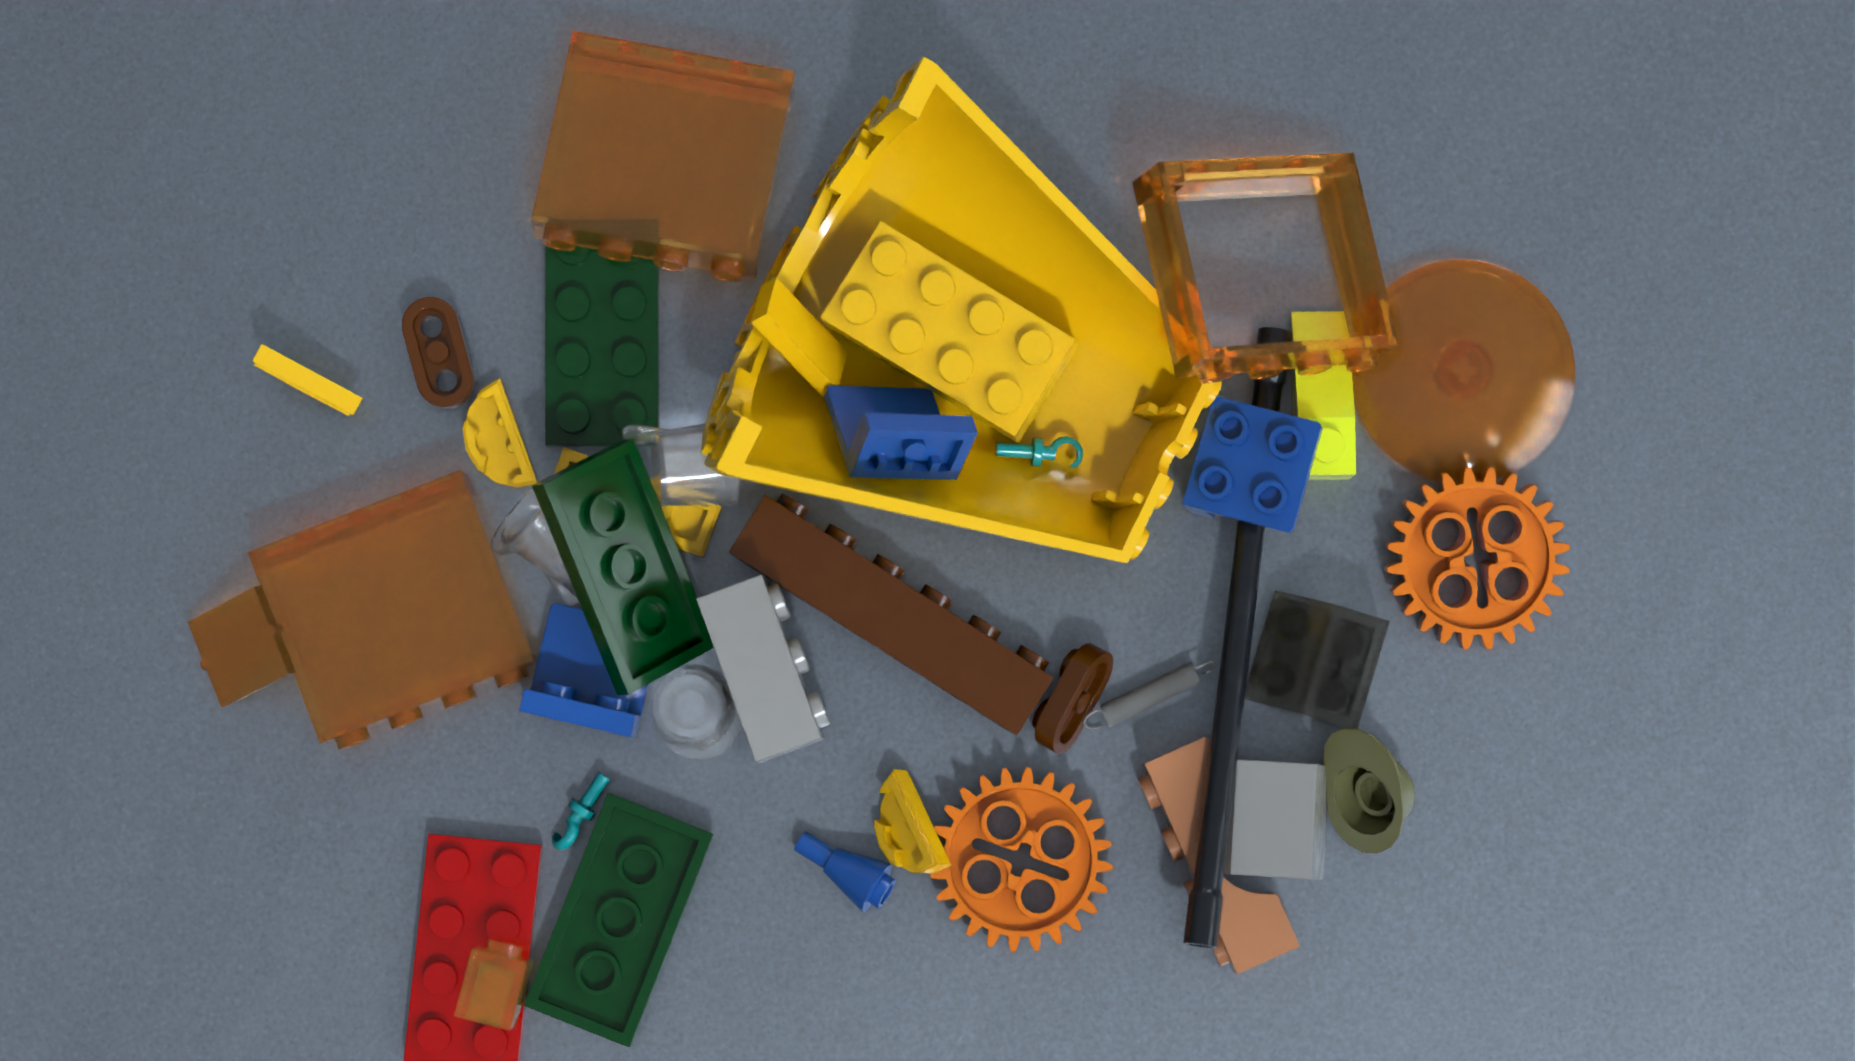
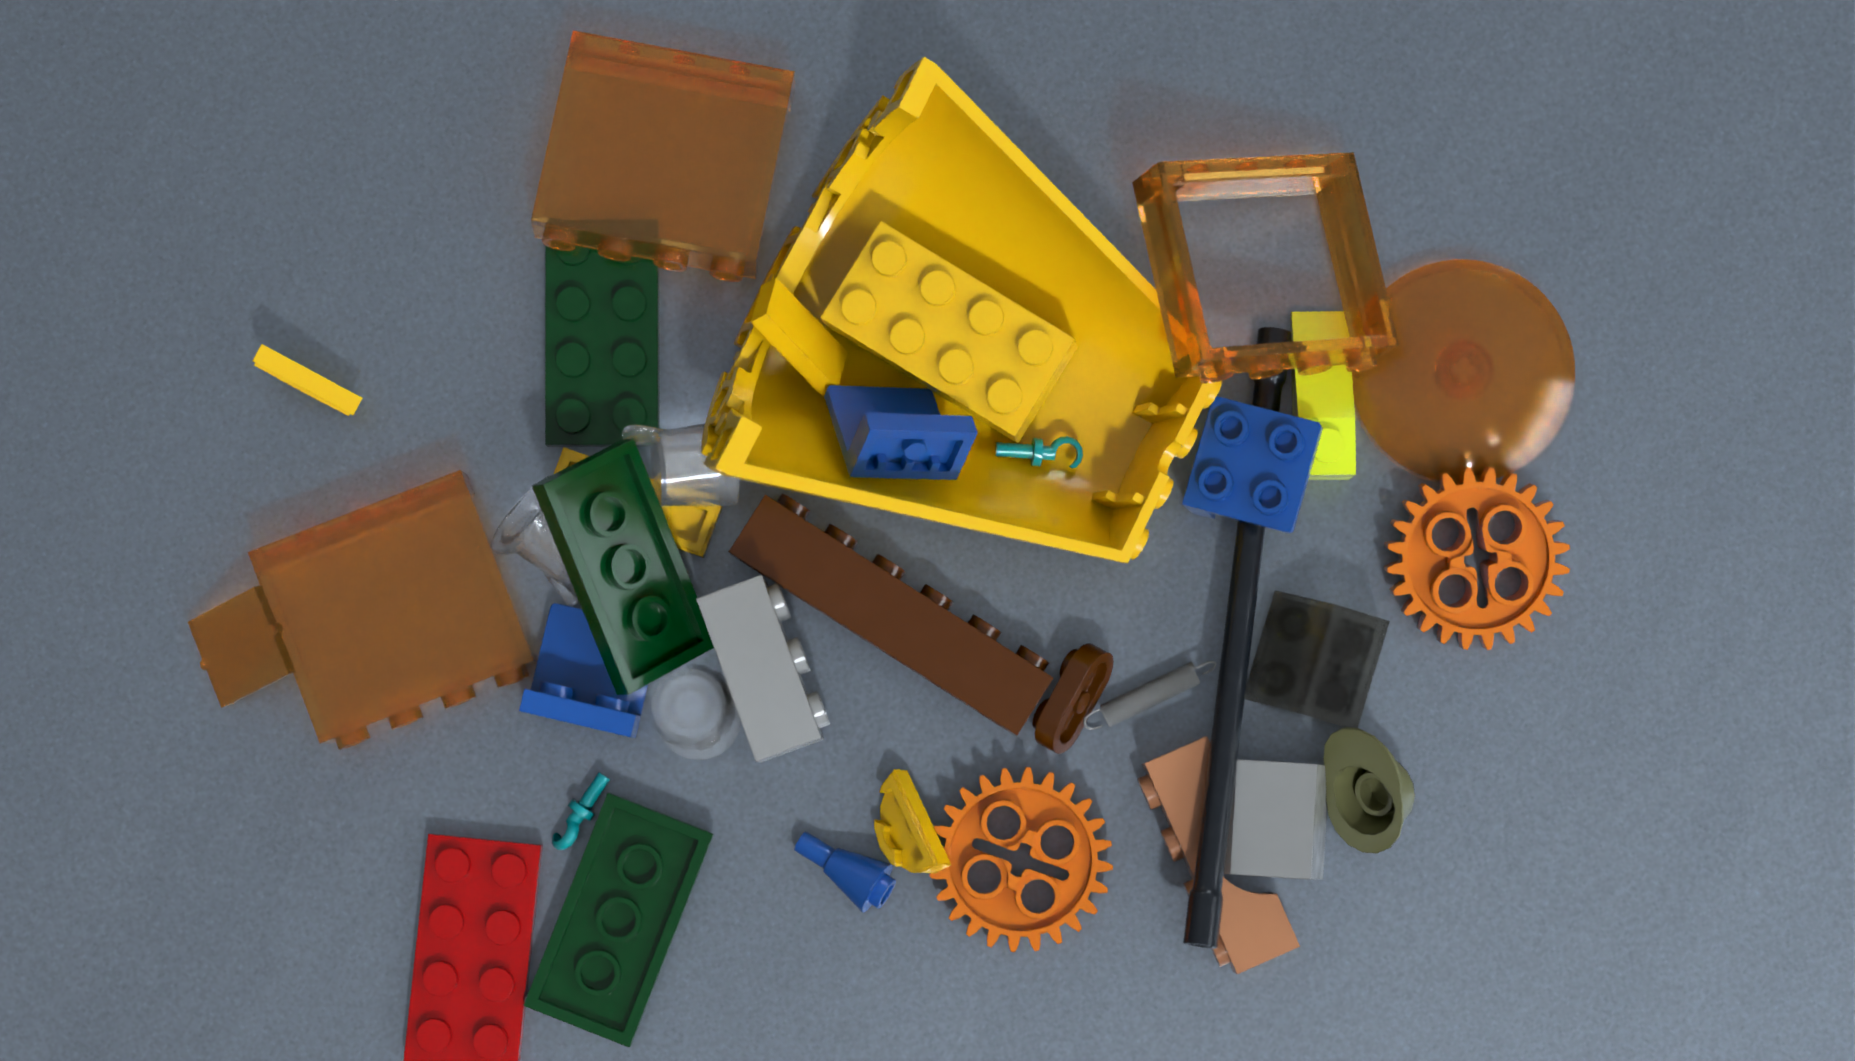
(438, 354): reddish brown plate -> none
(494, 985): clear yellow brick -> none
(496, 440): yellow tile -> none

